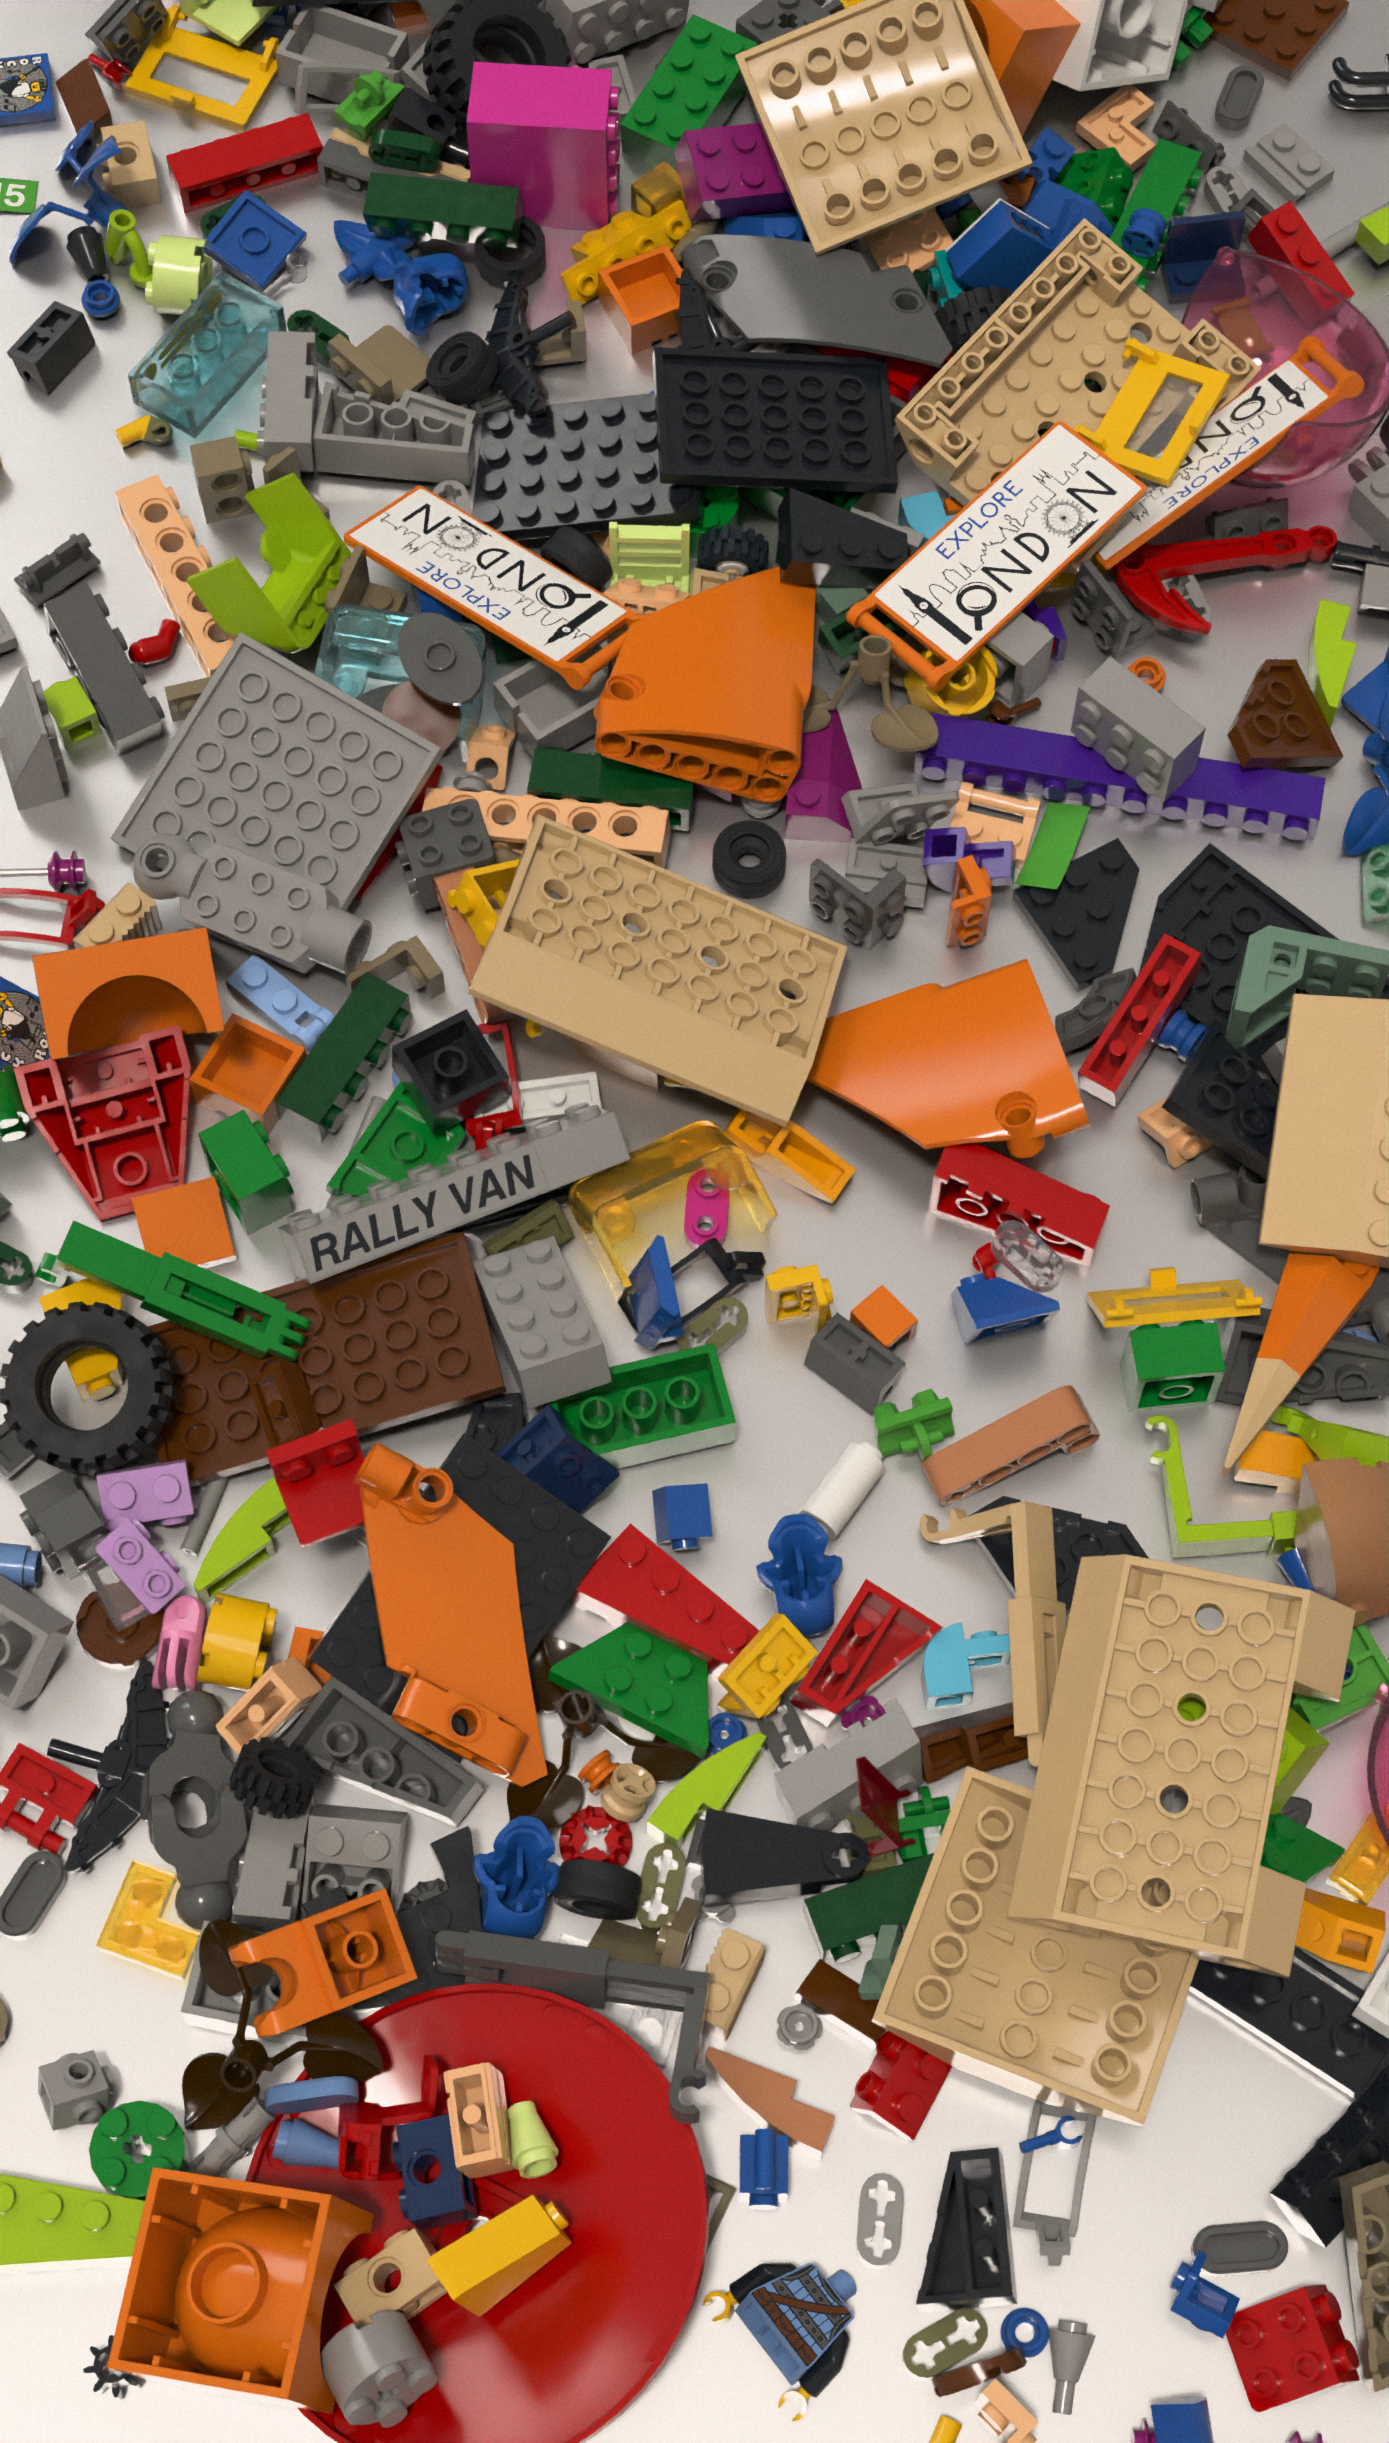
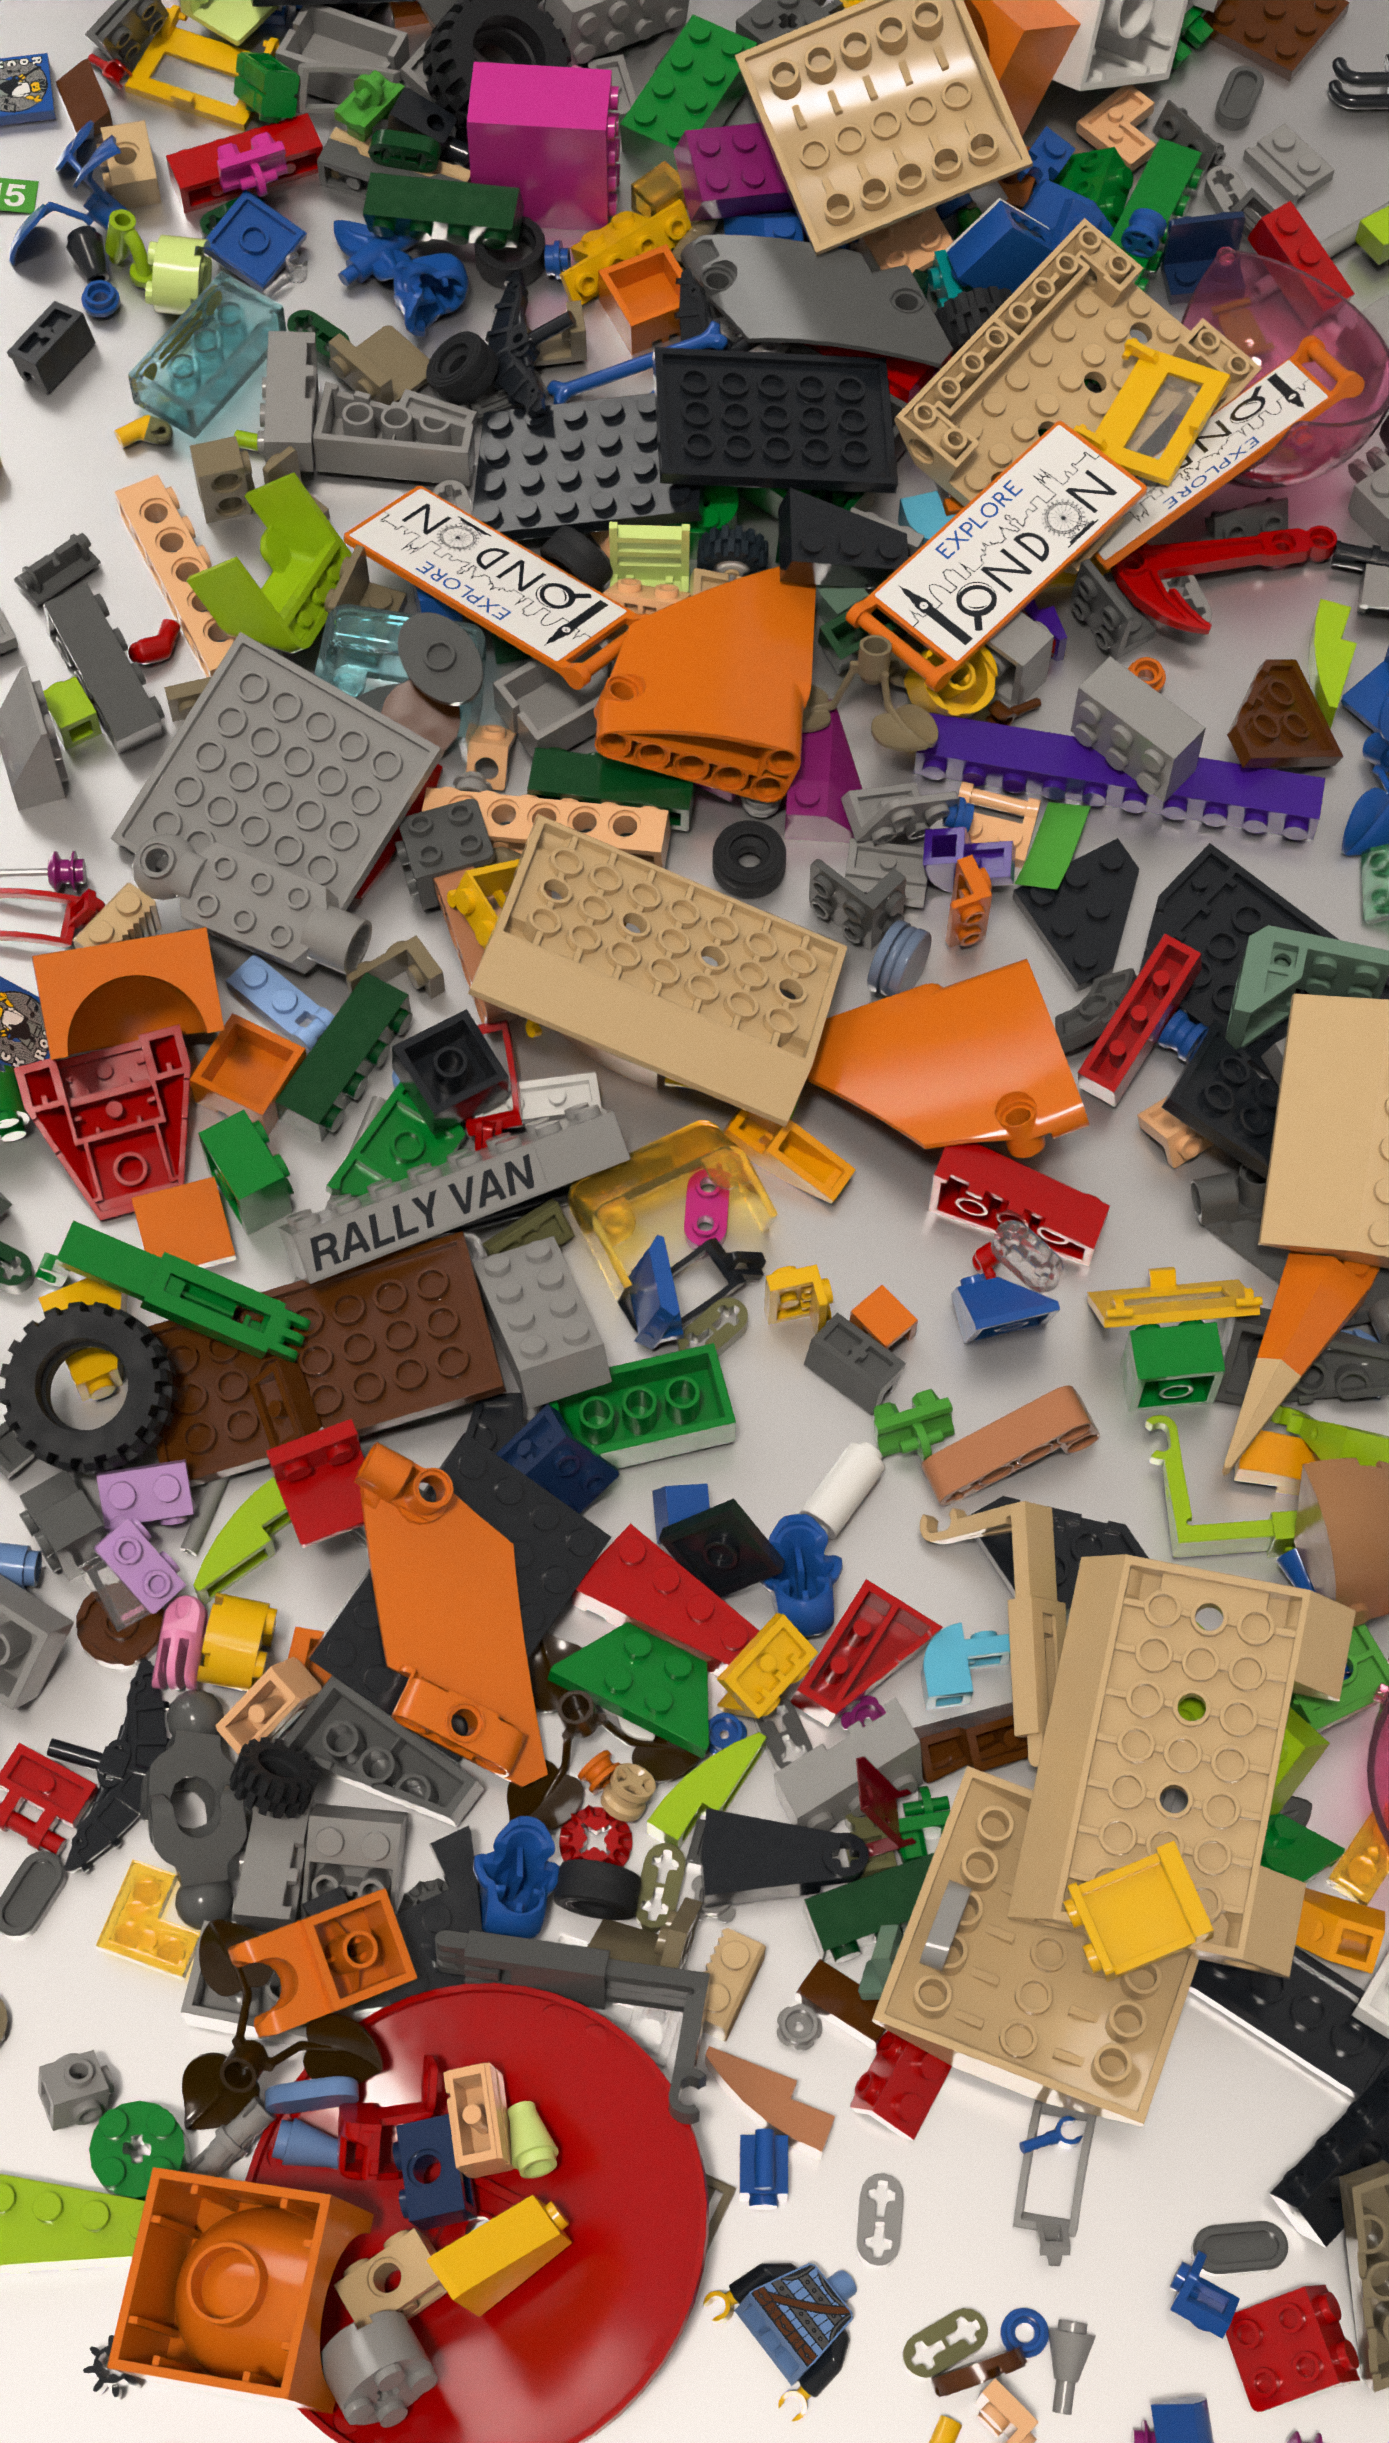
(251, 167): none -> dark pink hips
(266, 86): none -> green brick
(557, 259): none -> blue plate
(564, 391): none -> blue piece
(722, 1548): none -> black plate
(899, 959): none -> sand blue head
(945, 1925): none -> light grey beam
(960, 815): none -> blue plate
(971, 2238): black wedge -> none
(1139, 1913): none -> yellow panel

